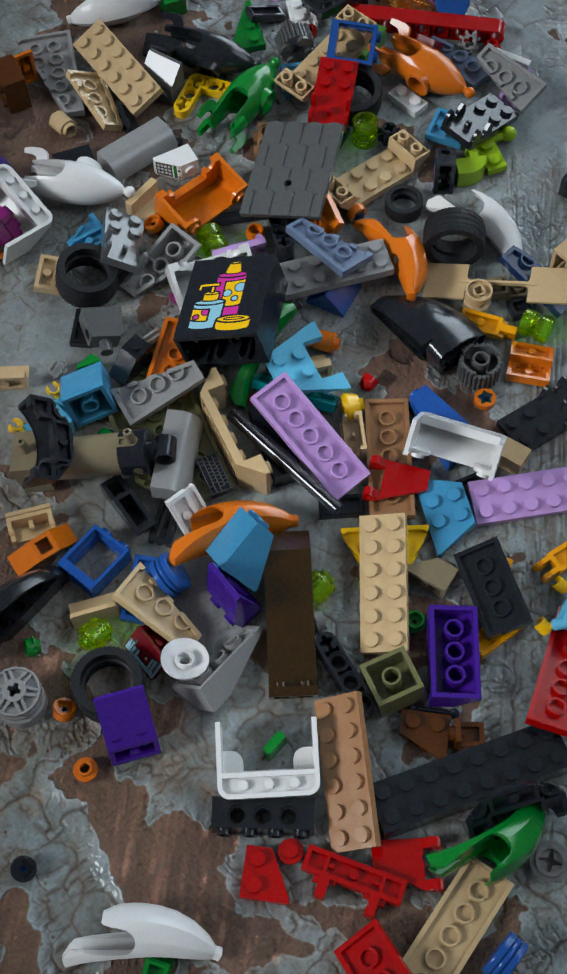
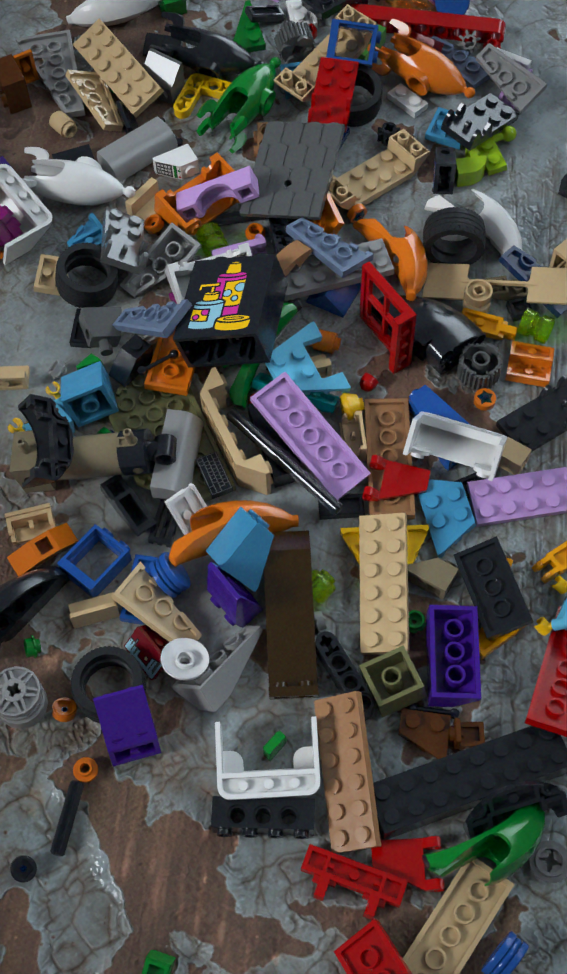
(67, 818): none -> black axle
(94, 634): clear neon green head -> none
(143, 370): none -> black hinge
(150, 395): light grey wing -> none
(150, 933): white piece -> none
(154, 320): none -> sand blue wing
(196, 200): none -> lavender arch
(262, 877): red wing -> none
(290, 851): red plate -> none
(293, 255): none -> medium nougat slope
(365, 130): clear neon green wheel -> none
(403, 326): none -> red window
(406, 192): black tyre -> none

